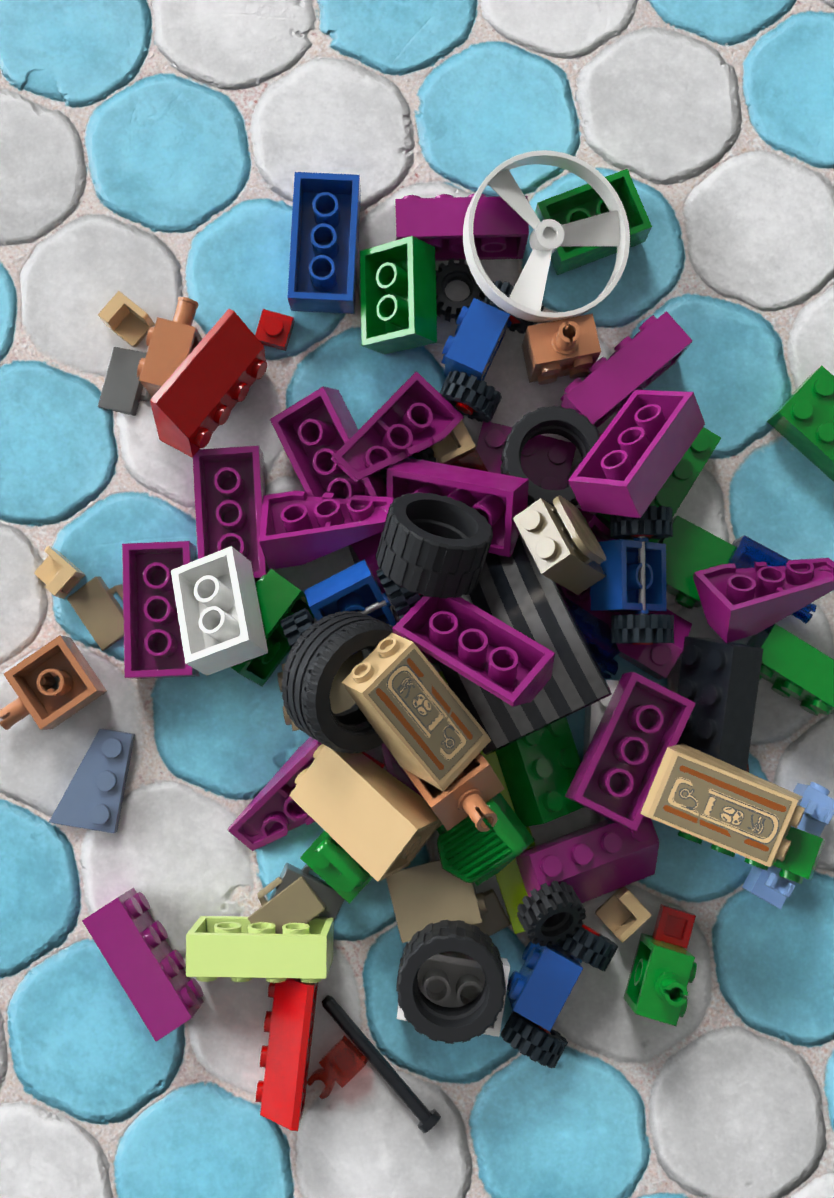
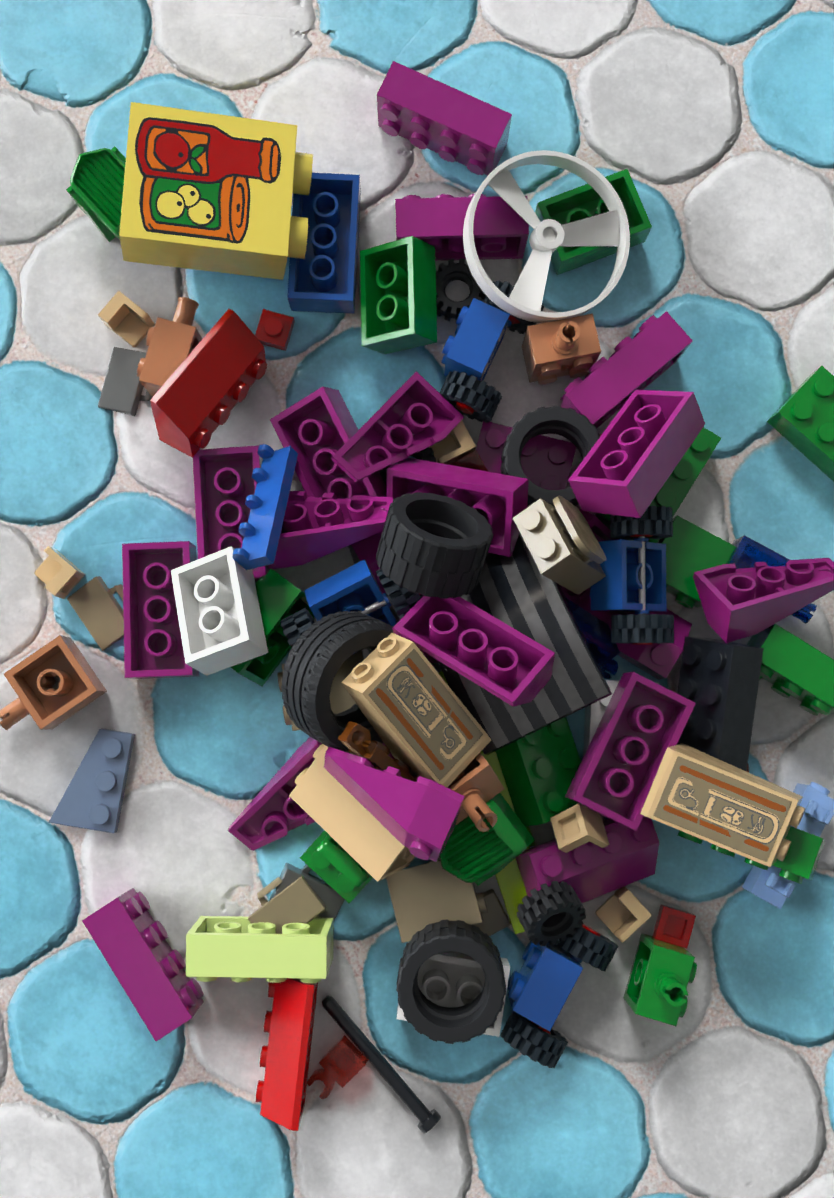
(98, 188): none -> green piece
(212, 192): none -> brick
(266, 507): none -> blue hinge
(359, 743): none -> reddish brown hinge
(414, 812): none -> magenta wedge
(442, 119): none -> magenta brick
(578, 827): none -> tan panel

